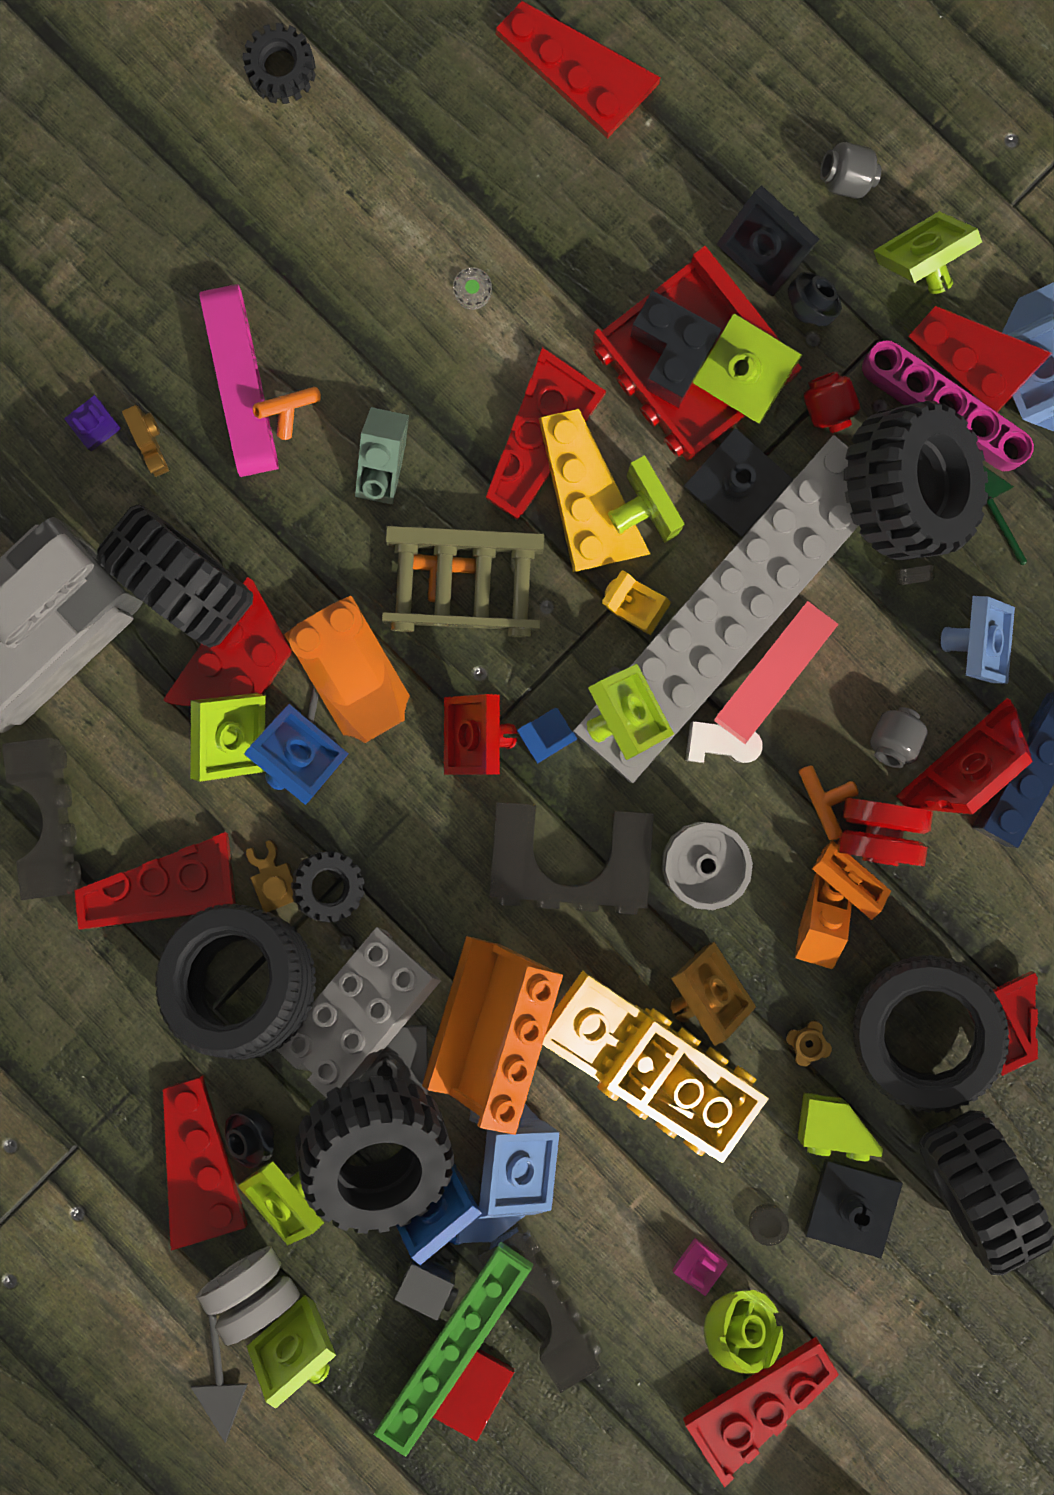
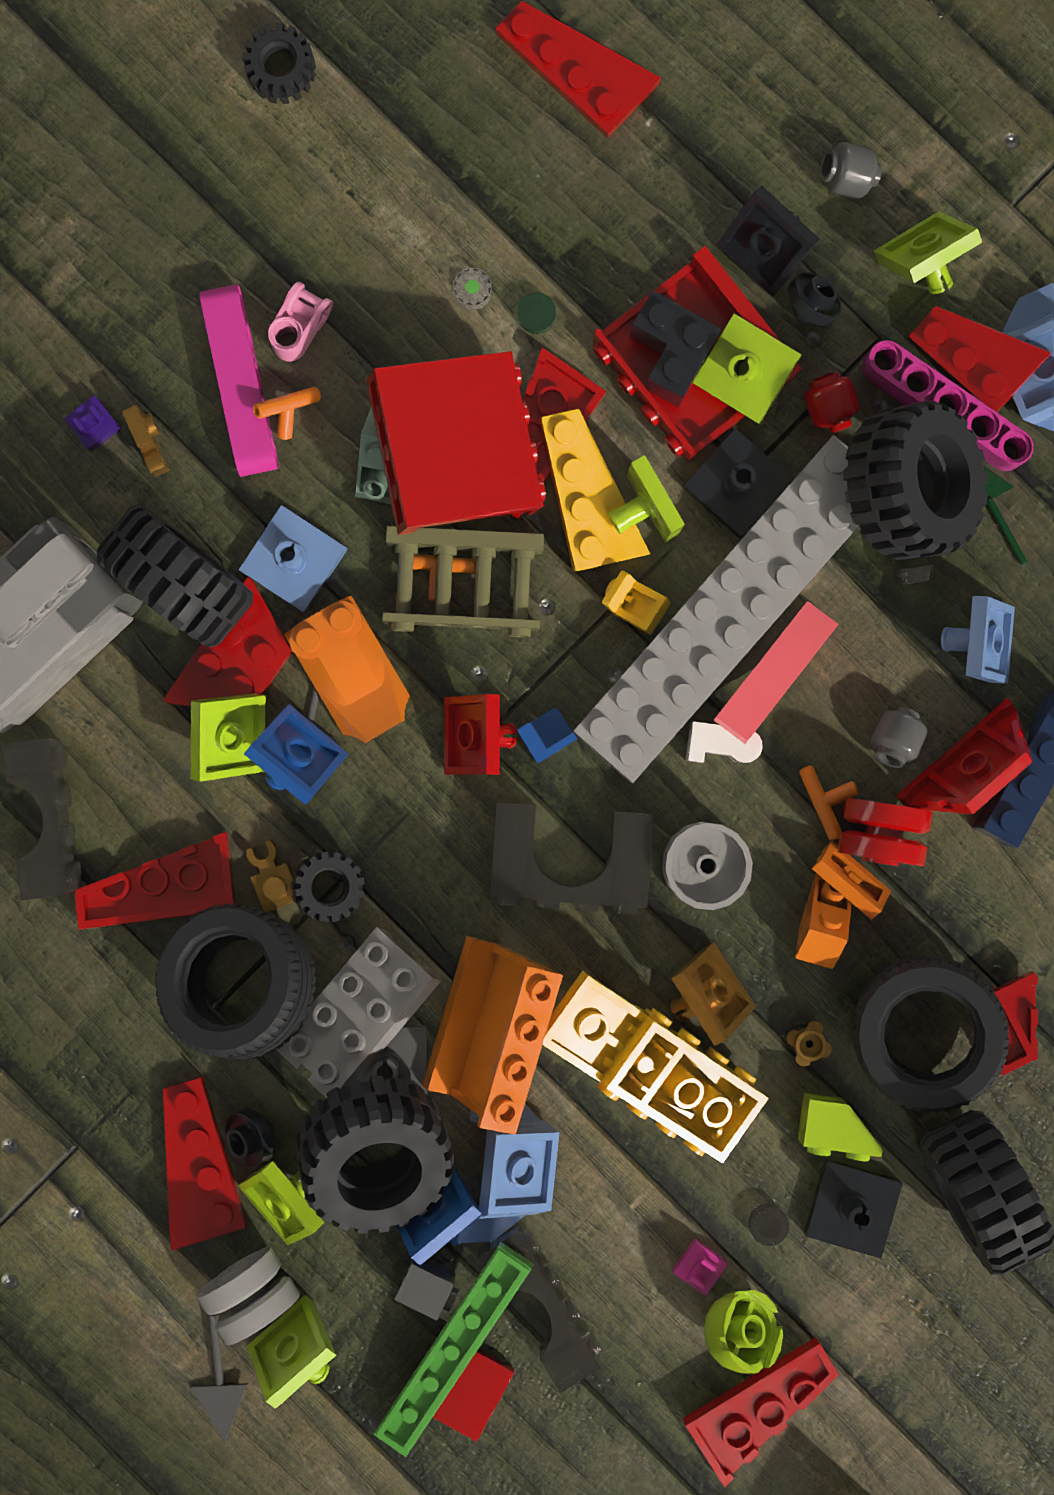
(293, 559): none -> medium blue tile
(301, 315): none -> bright pink piece
(455, 440): none -> red panel
(536, 313): none -> clear green tile
(628, 713): lime tile -> none

